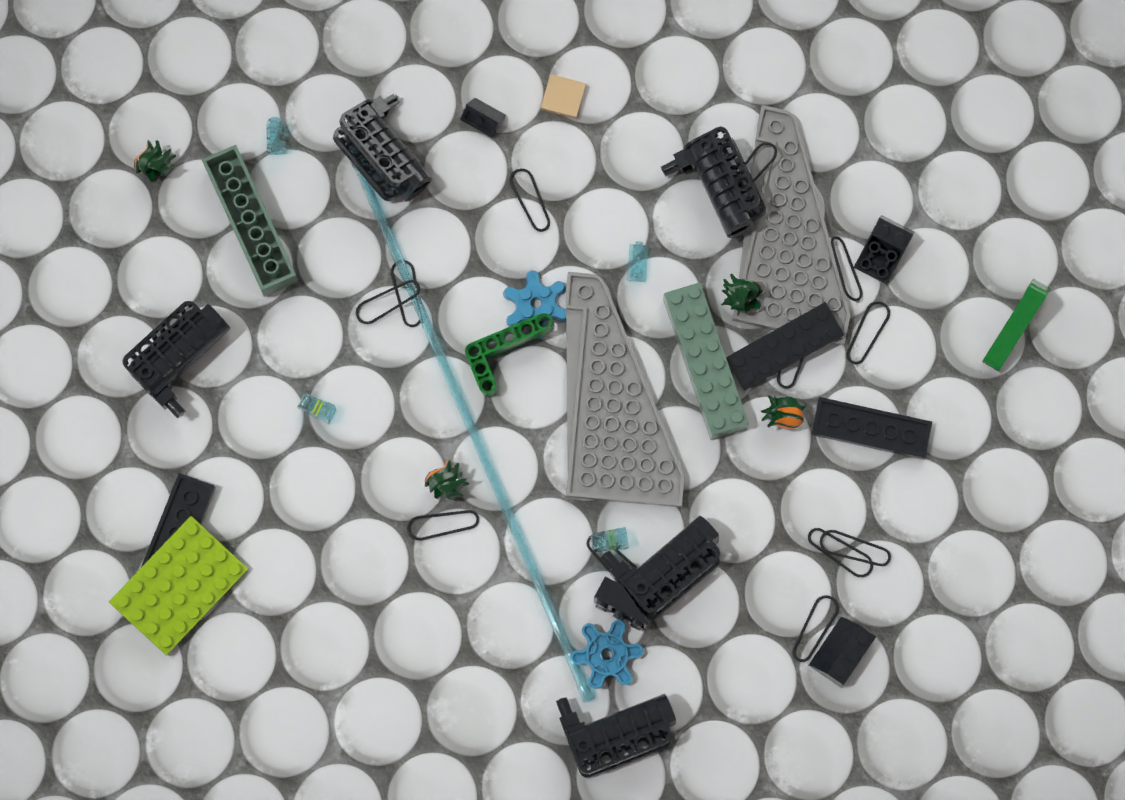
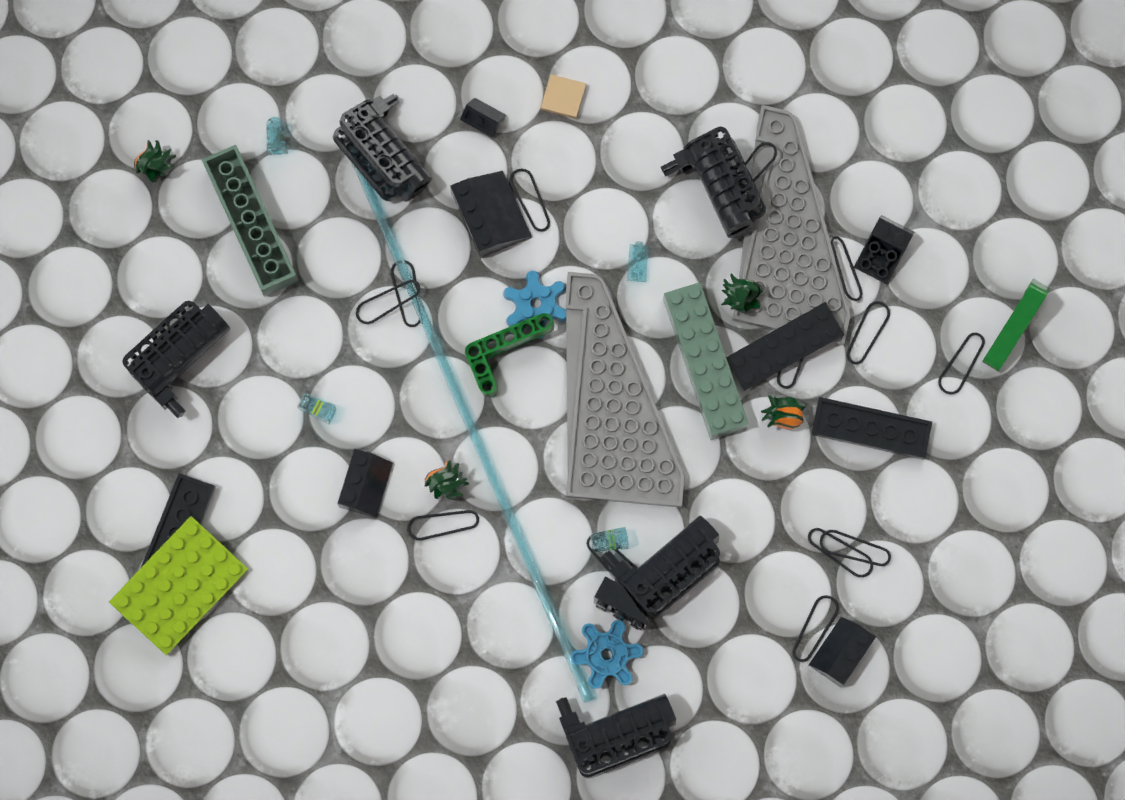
(365, 483): none -> black slope
(490, 212): none -> black slope
(971, 366): none -> black piece

